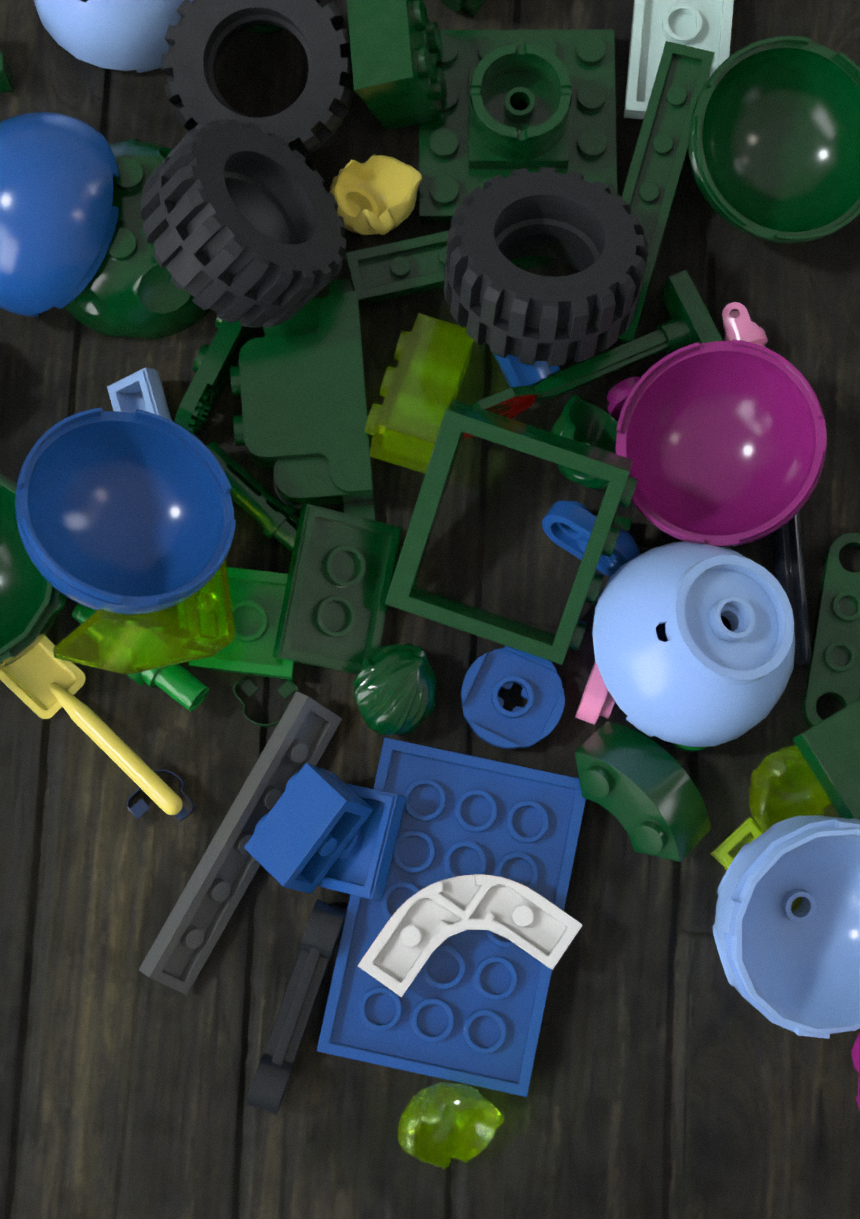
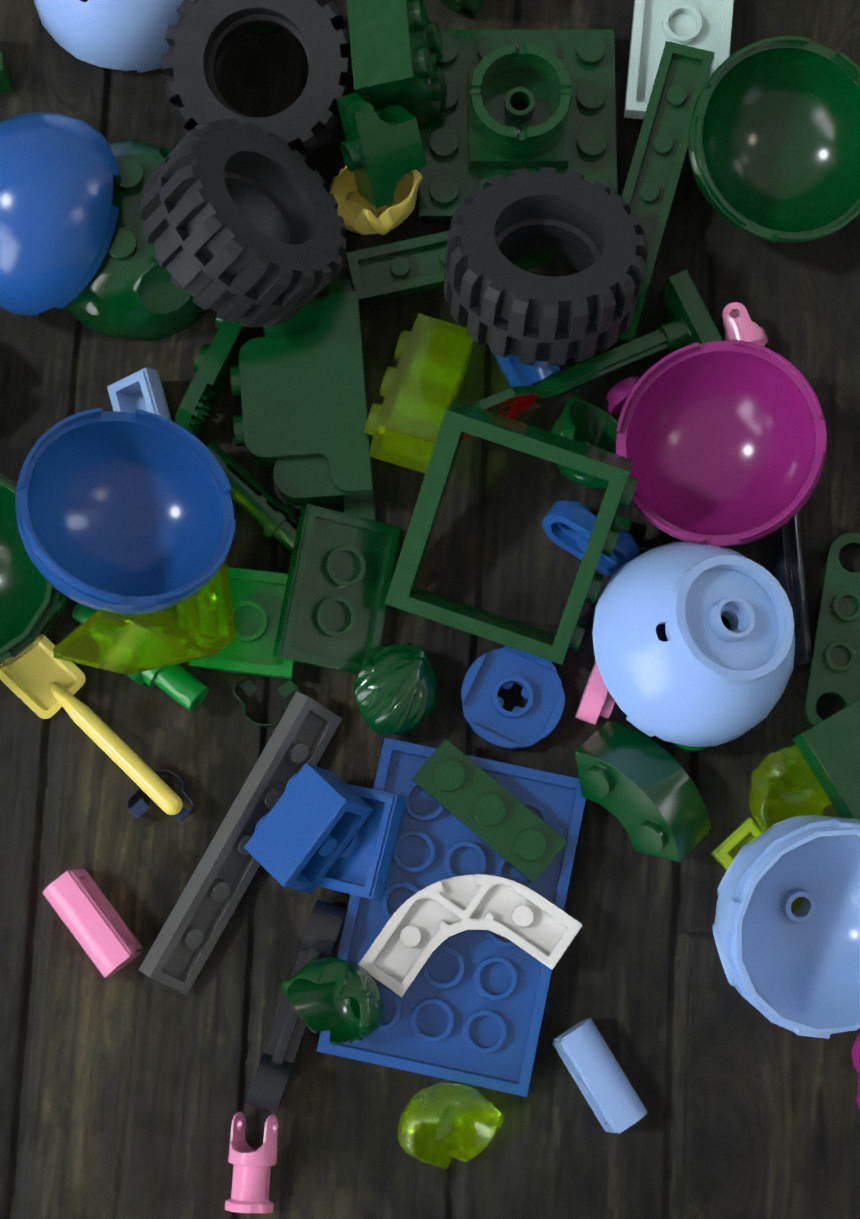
(93, 921): none -> bright pink brick
(251, 1167): none -> bright pink piece
(336, 999): none -> dark green hair
(379, 146): none -> dark green brick
(489, 811): none -> dark green plate
(599, 1077): none -> light blue brick

